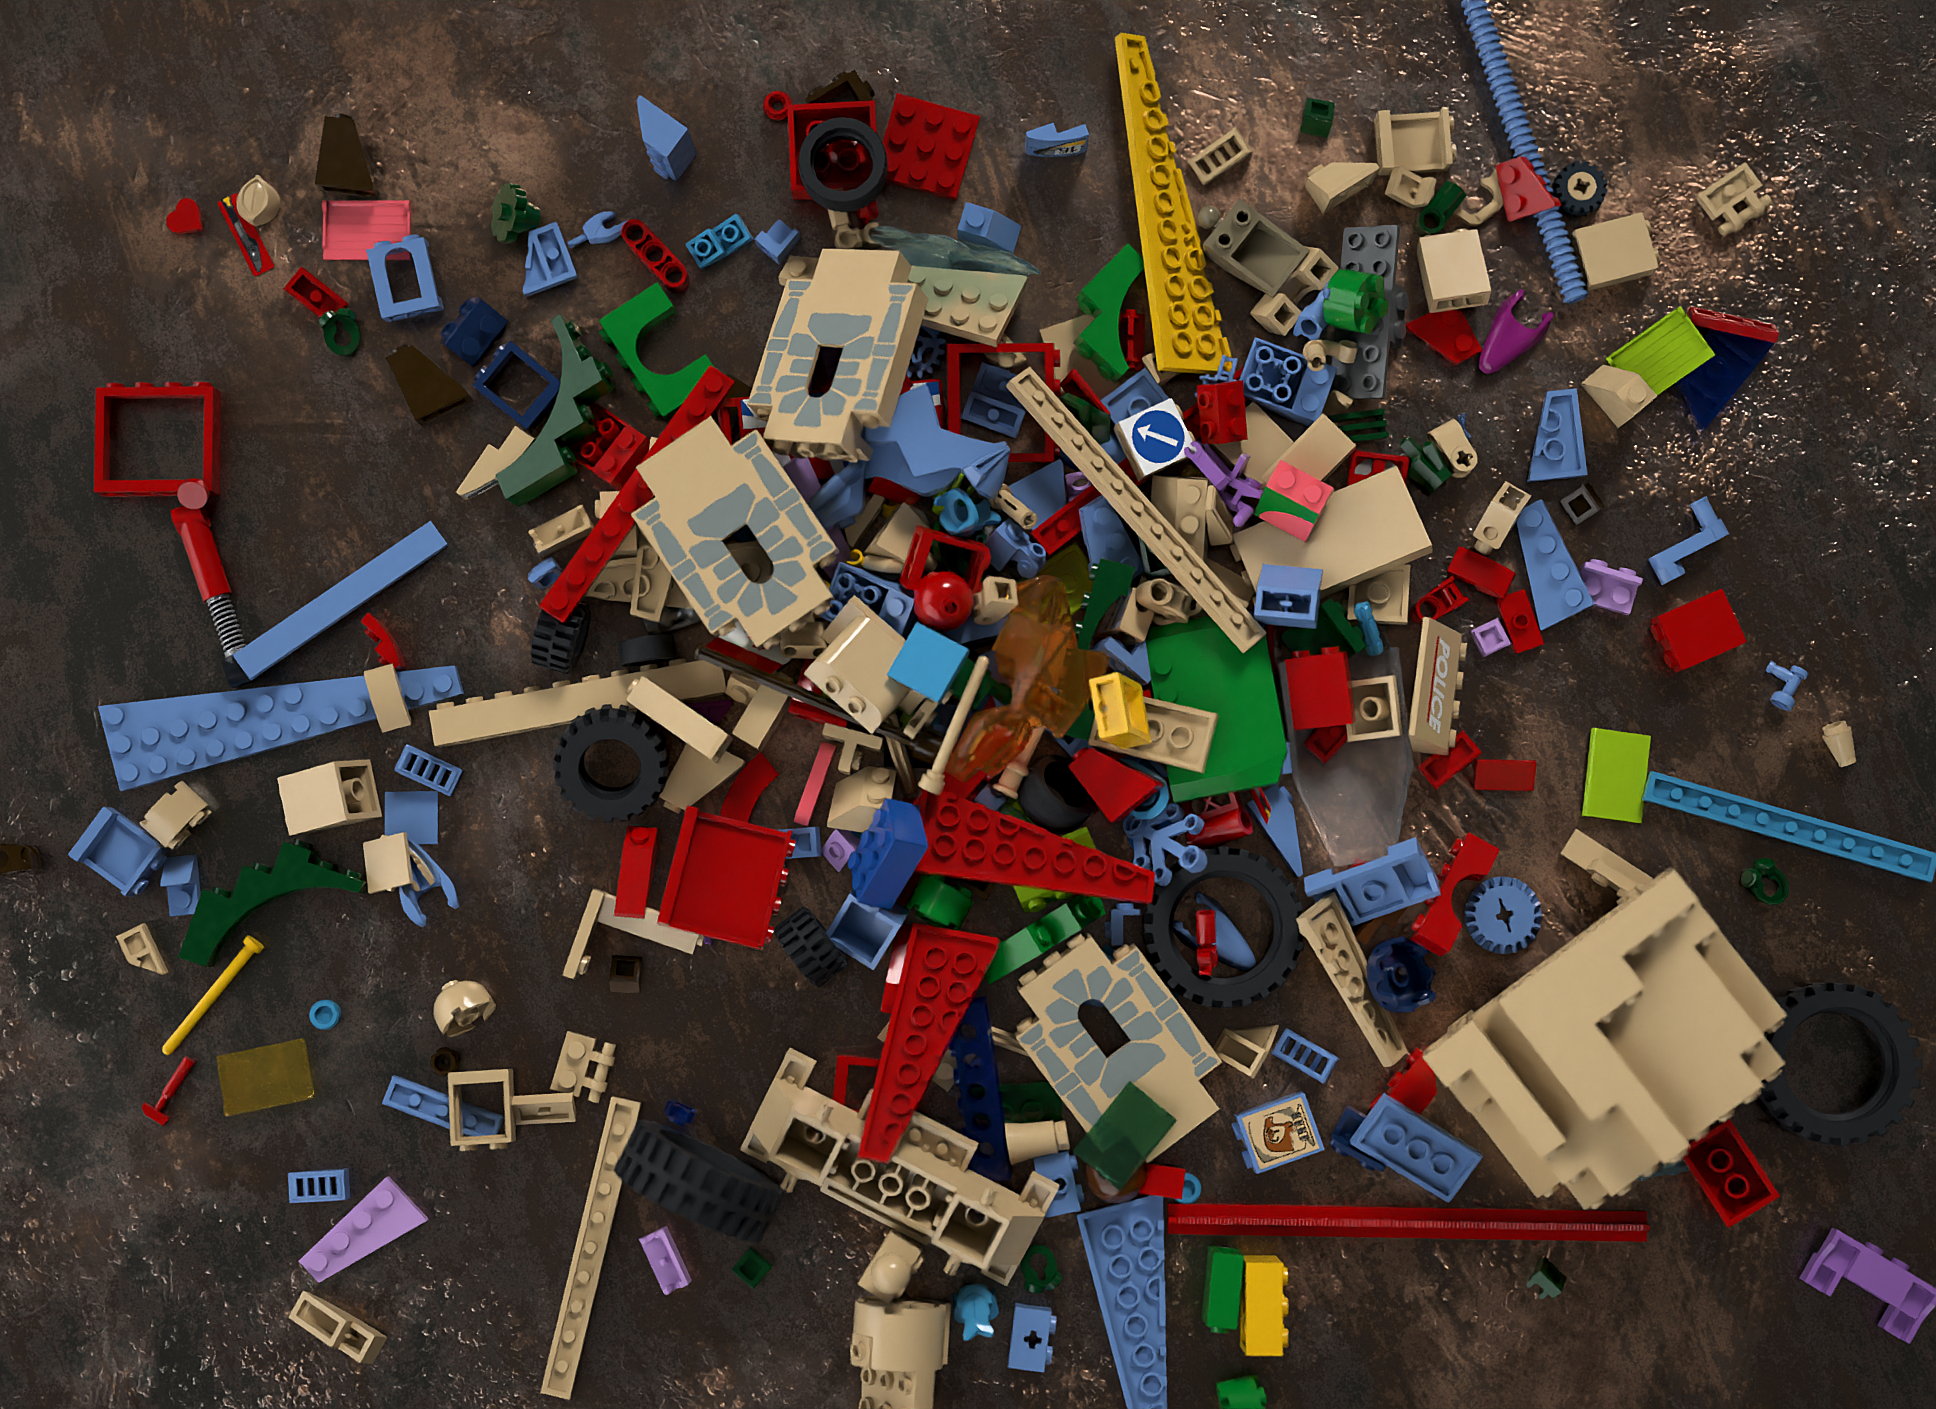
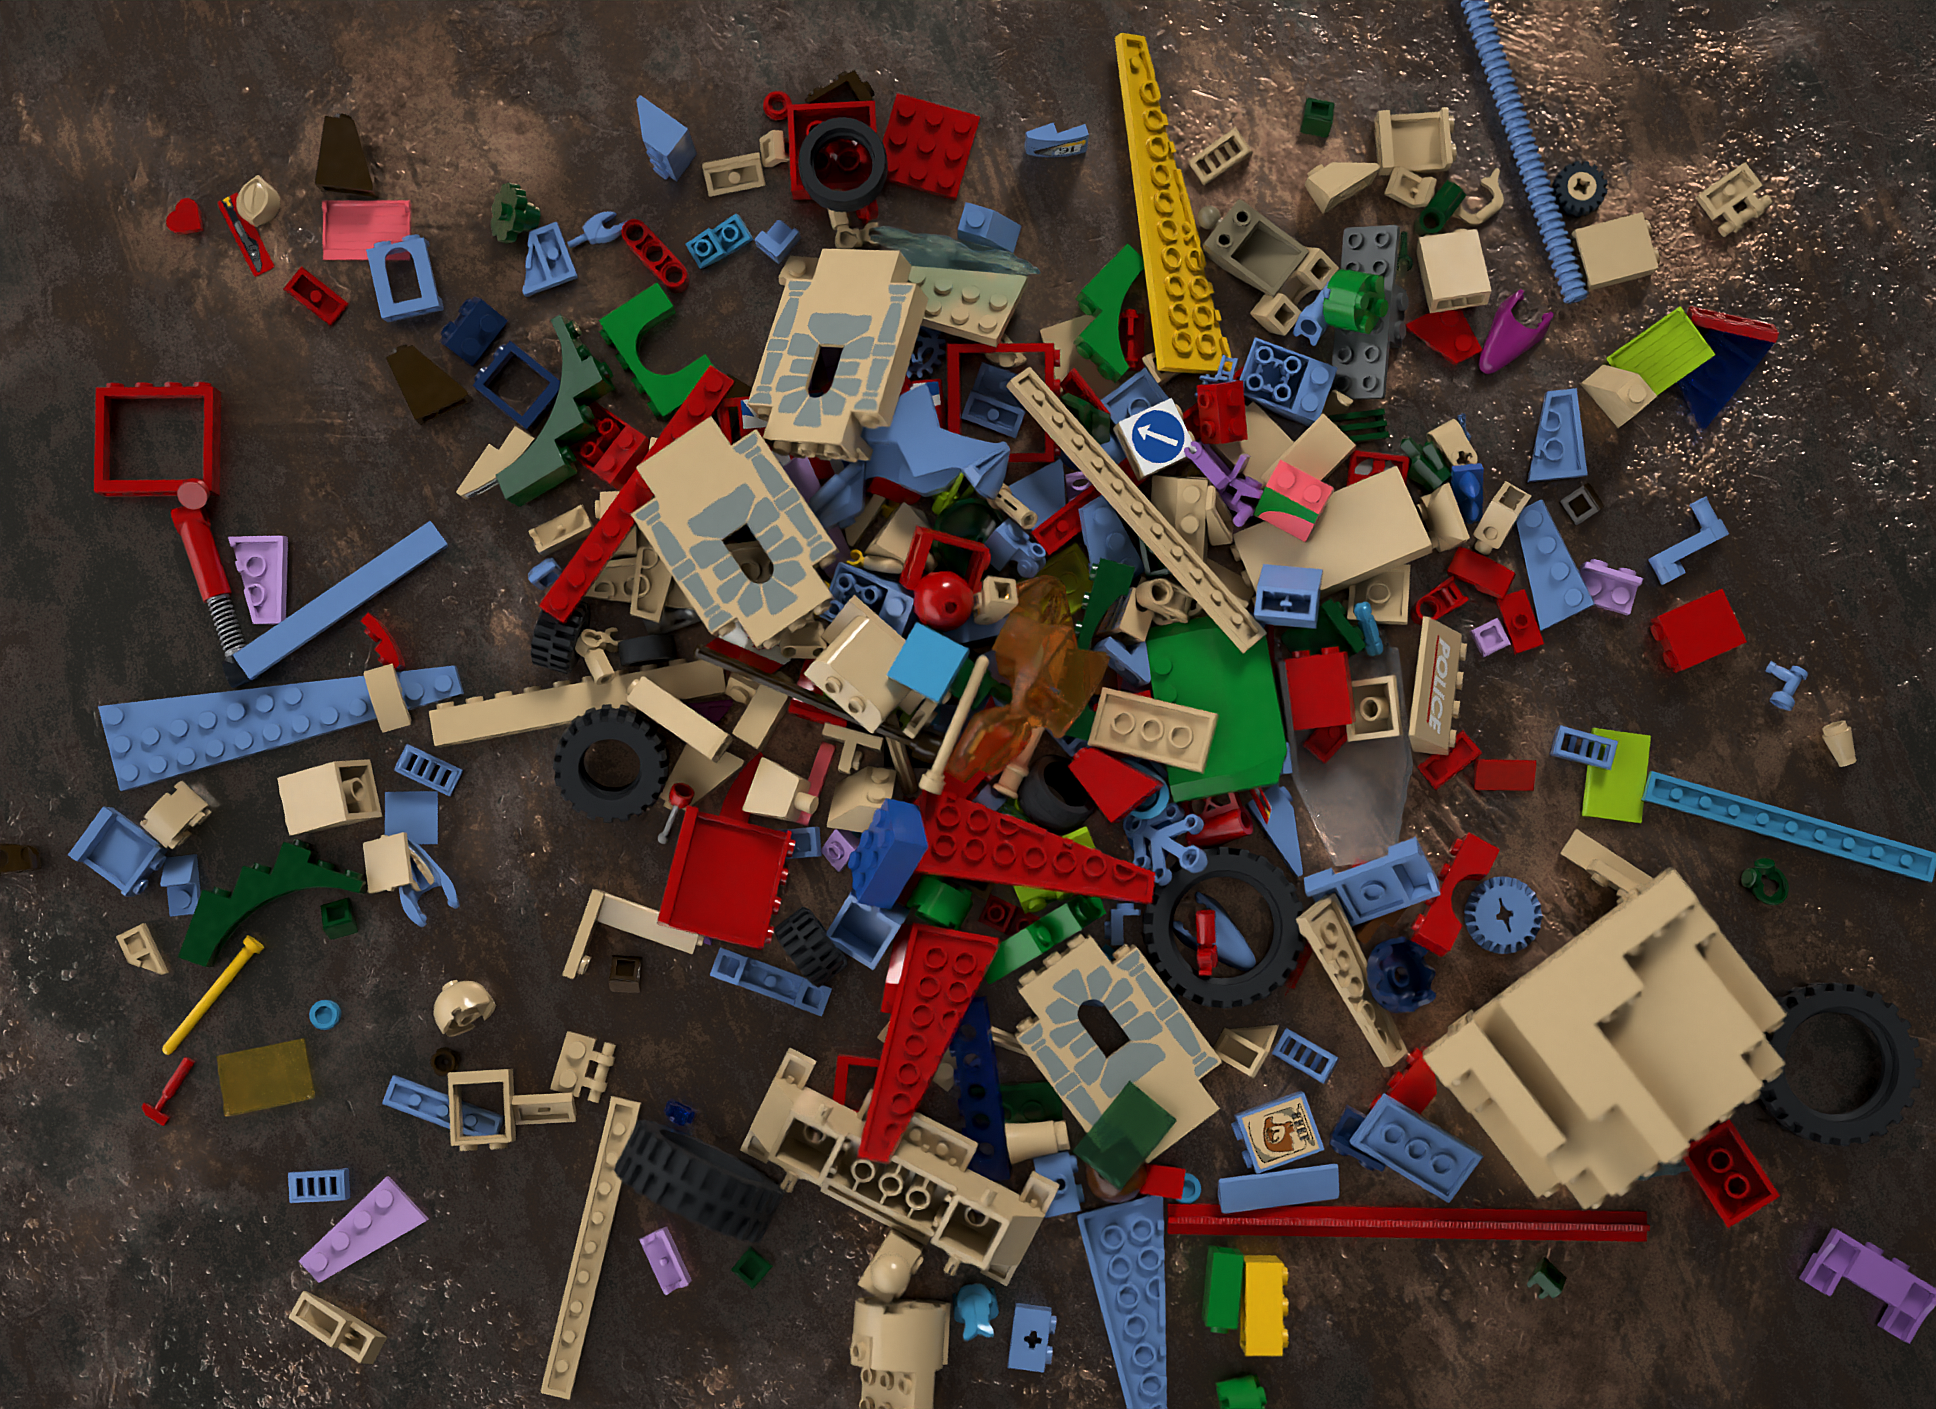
(264, 575): none -> lavender wing
(338, 919): none -> dark green slope
(347, 317): dark green piece -> none
(592, 647): none -> tan bar
(636, 871): red slope -> none
(678, 802): none -> red hinge
(734, 174): none -> tan slope
(770, 981): none -> medium blue slope
(773, 148): none -> tan tile
(779, 793): none -> tan torso
(964, 519): dark azure hair -> none
(1005, 916): none -> red slope
(1032, 1282): dark green piece -> none
(1126, 718): yellow window -> none
(1278, 1188): none -> medium blue slope
(1299, 972): none -> red piece
(1317, 349): tan piece -> none
(1403, 252): none -> clear green hand
(1442, 519): none -> tan slope
(1468, 491): none -> blue tile
(1523, 189): red wing -> none
(1558, 739): none -> medium blue slope

